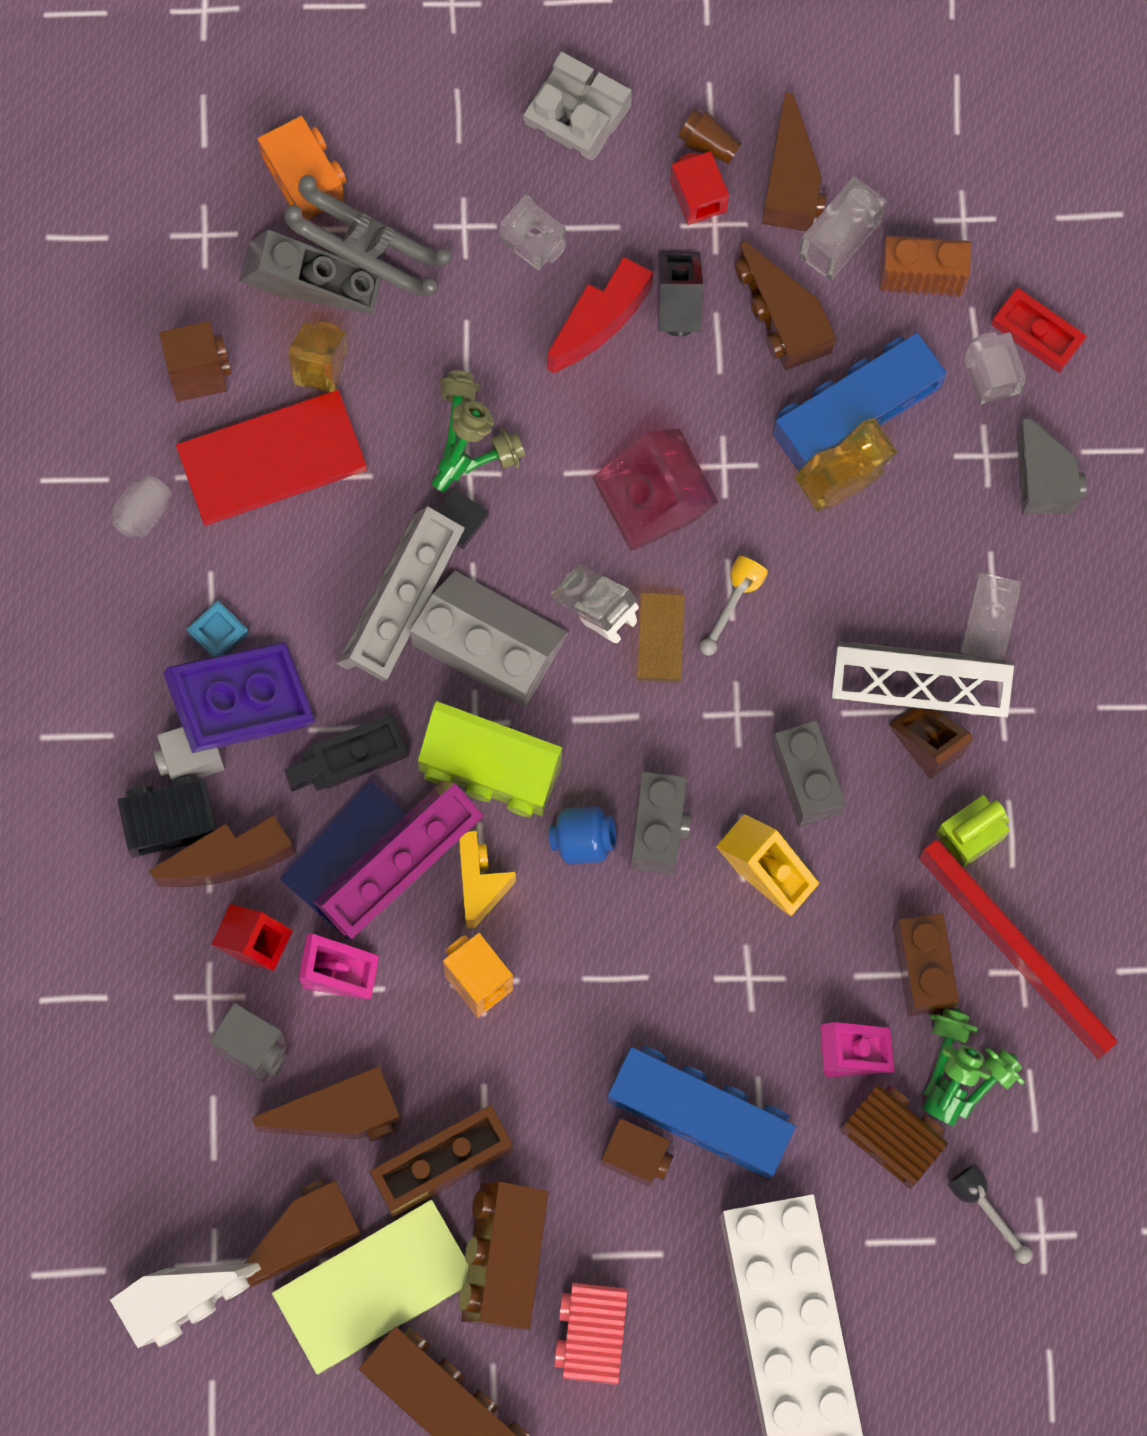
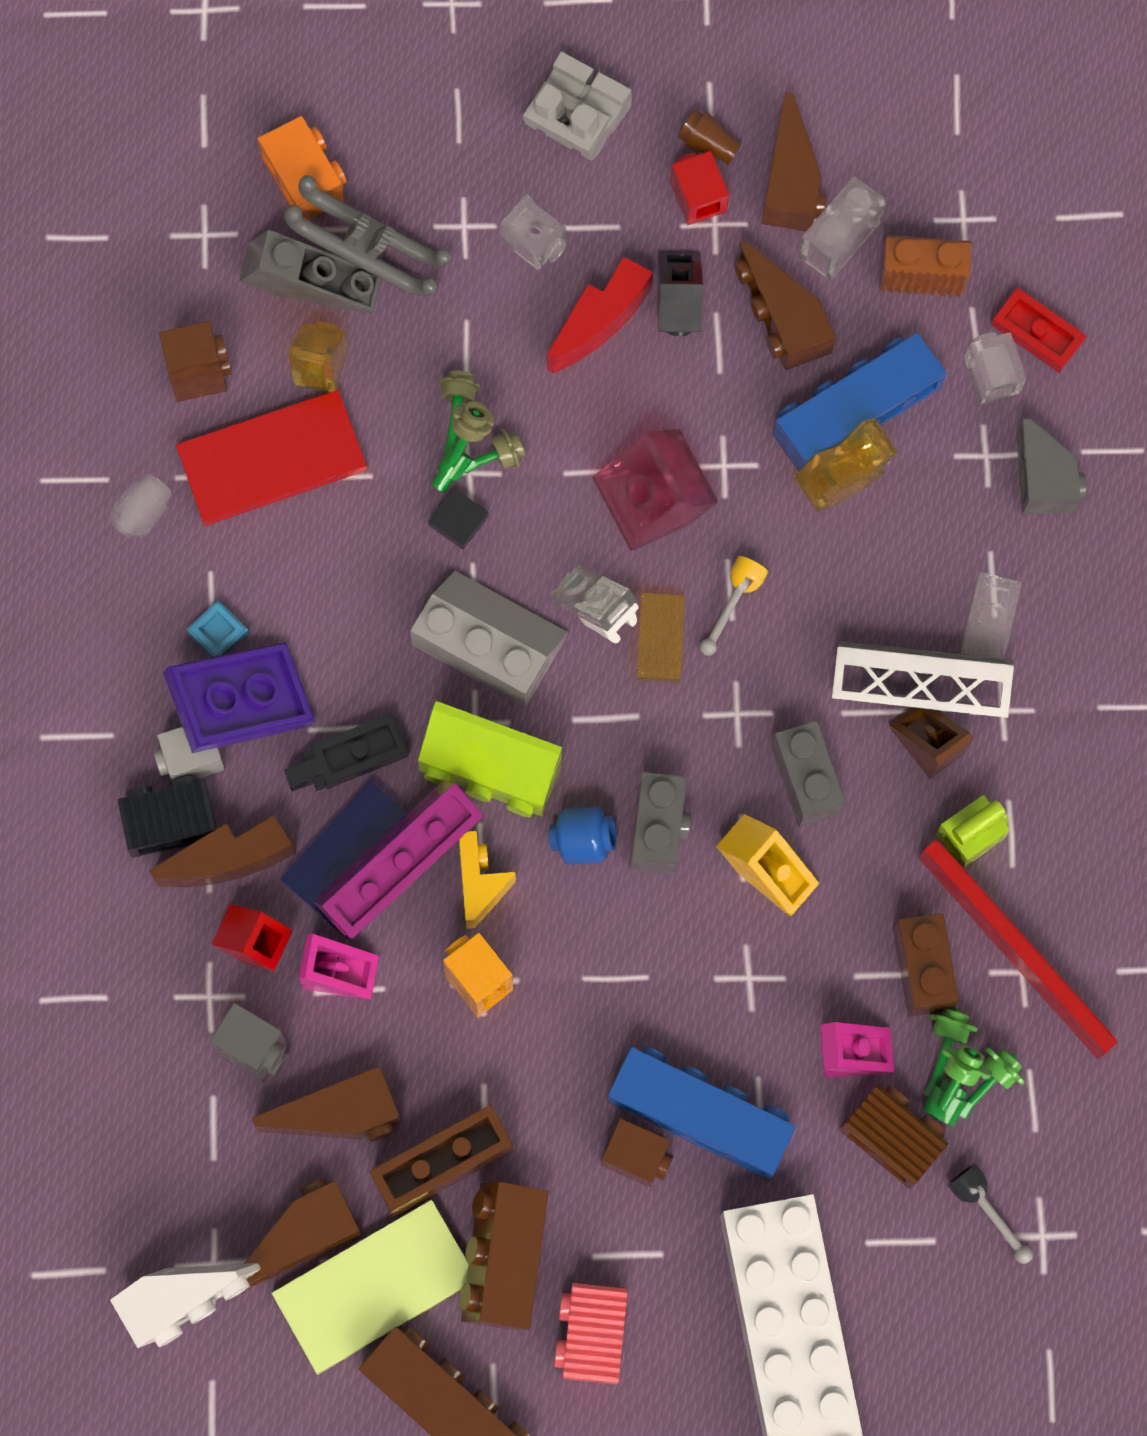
(401, 593): light grey fence -> none

